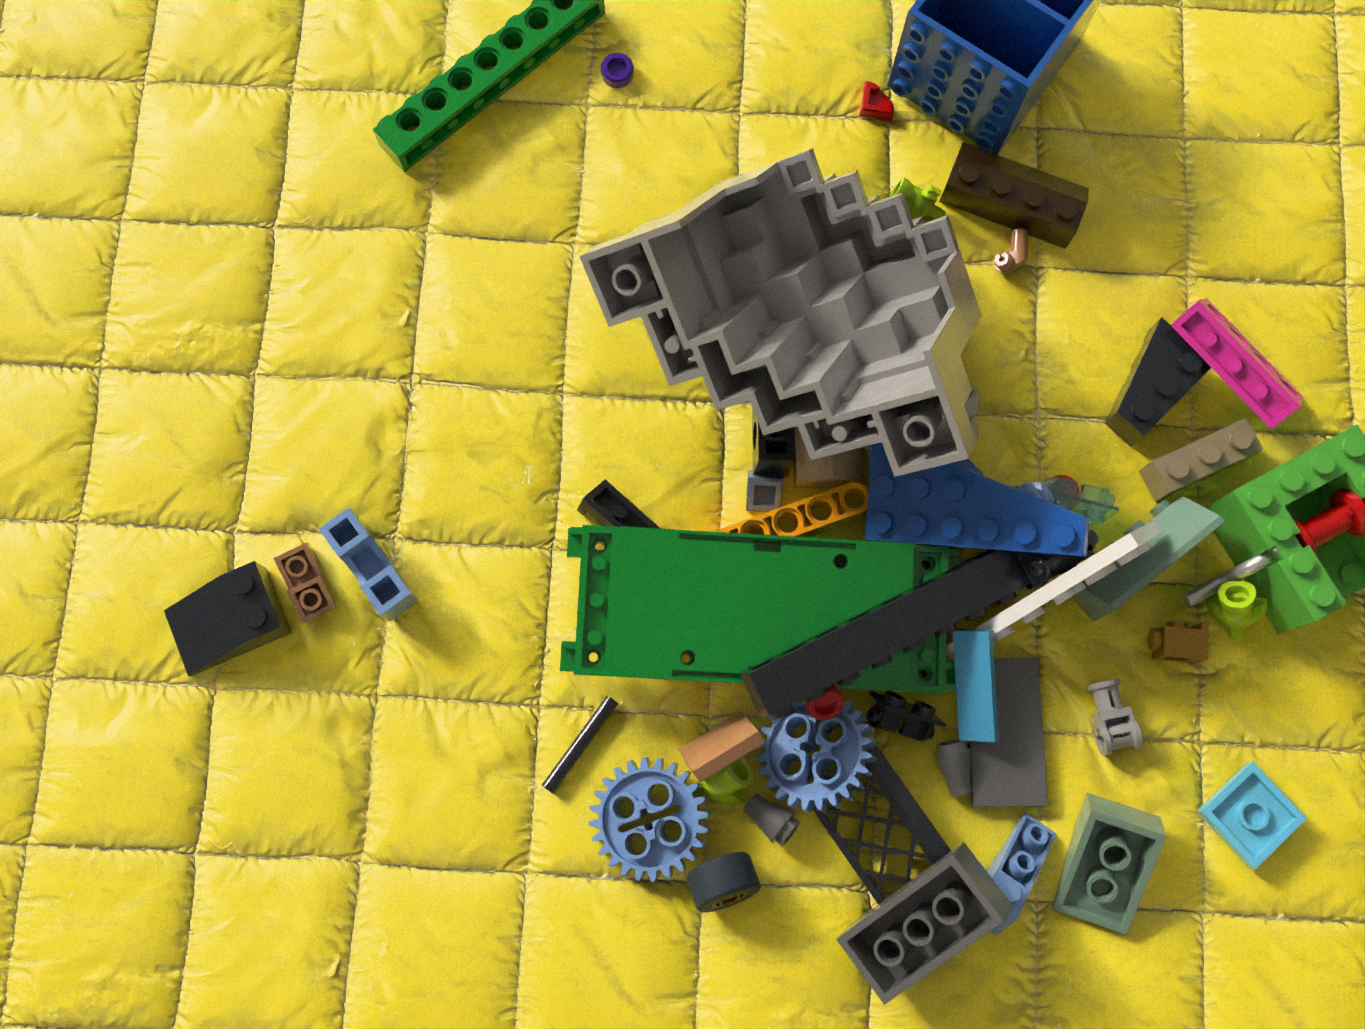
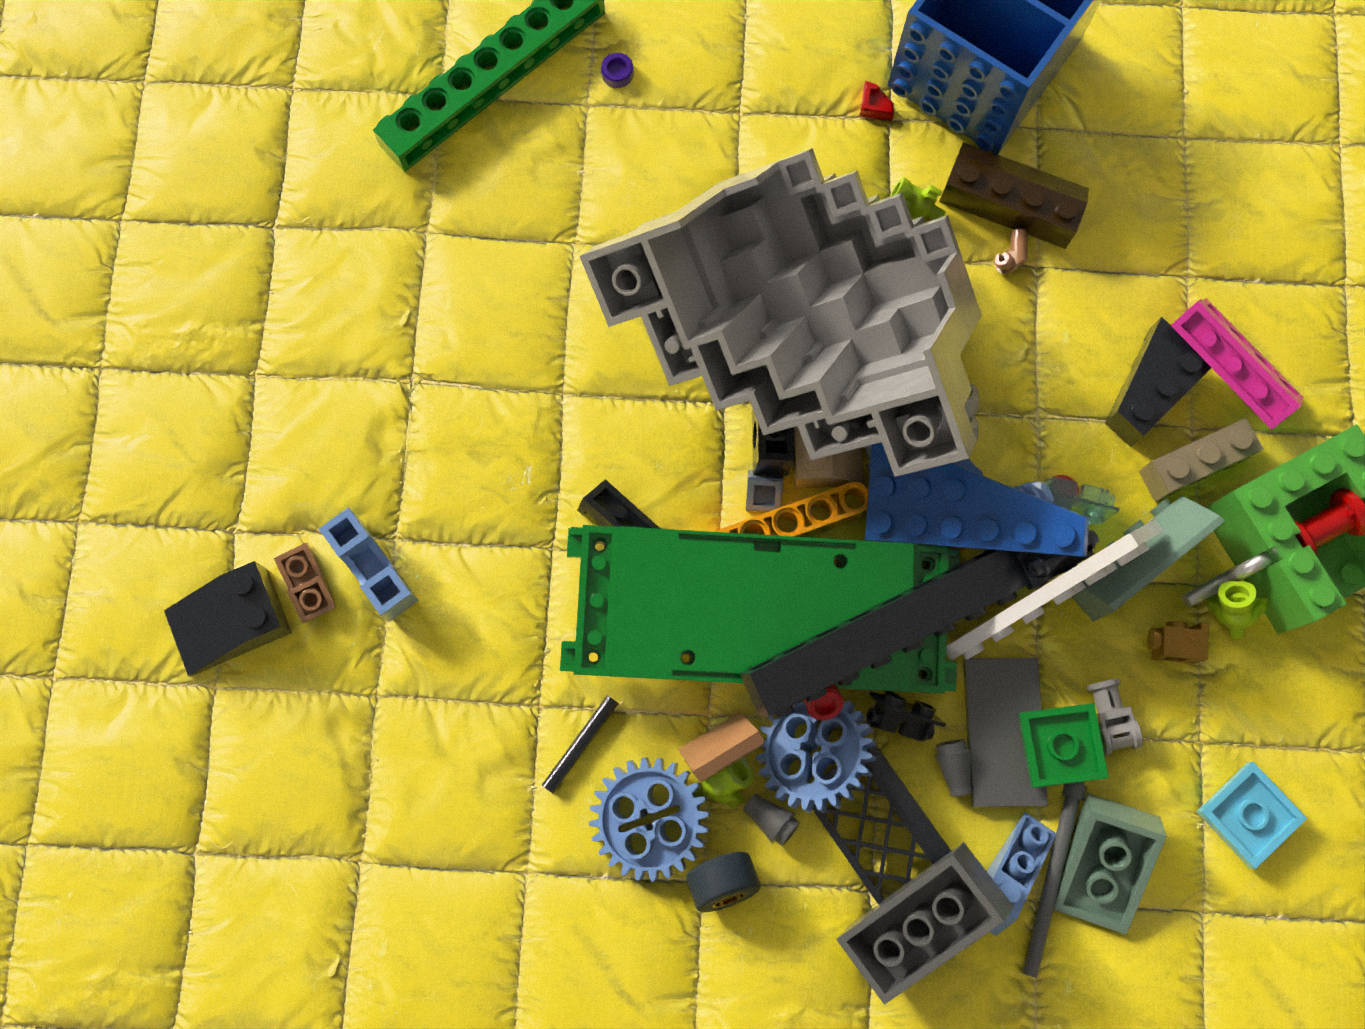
(975, 685): dark azure tile -> none
(1062, 745): none -> green plate
(1073, 795): none -> dark grey bar

